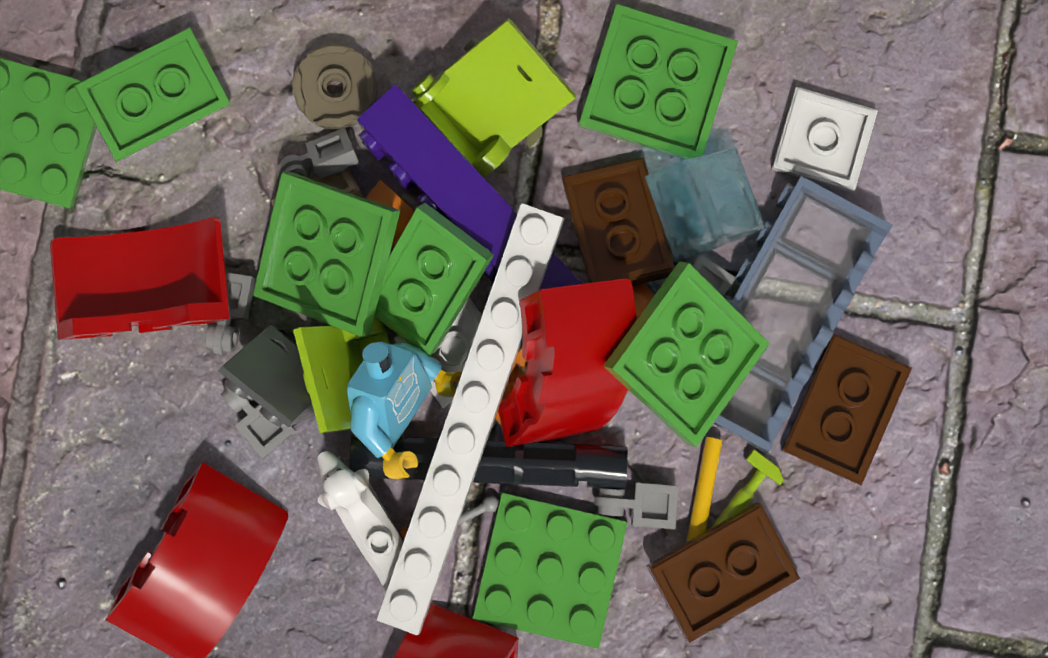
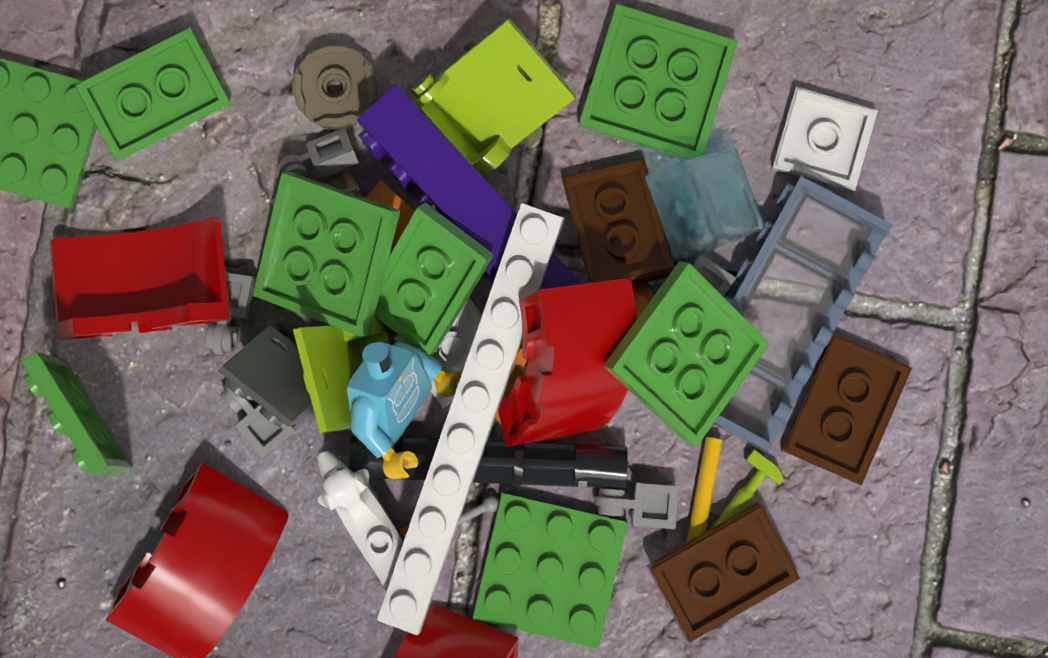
(75, 415): none -> bright green plate

